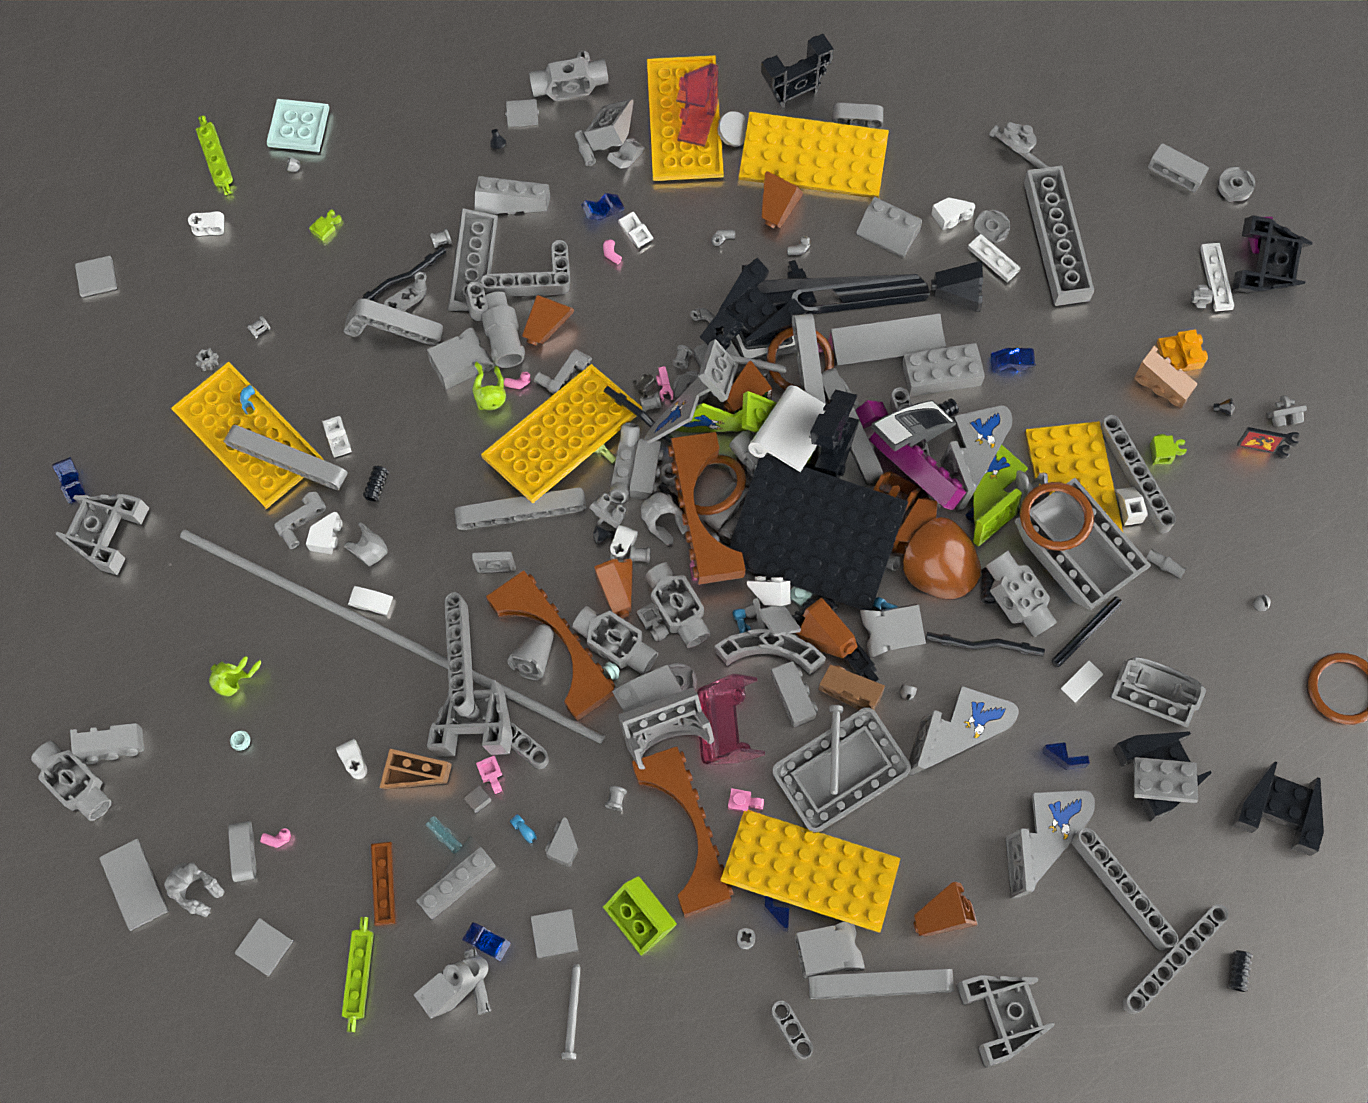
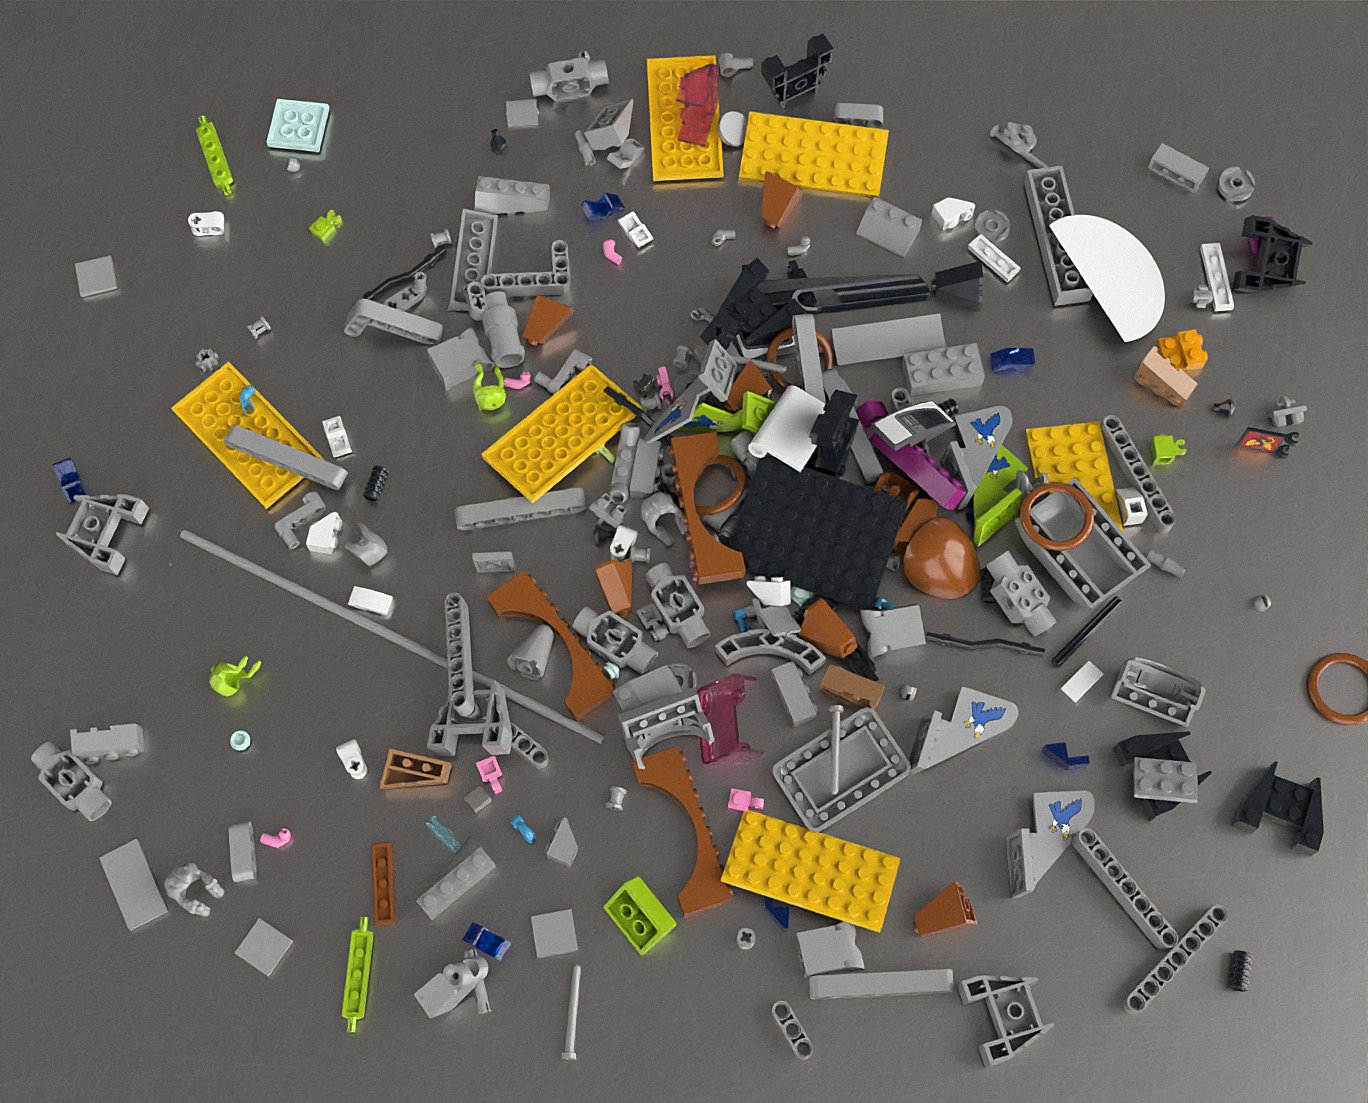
(730, 64): none -> light grey pin
(1116, 271): none -> white sticker

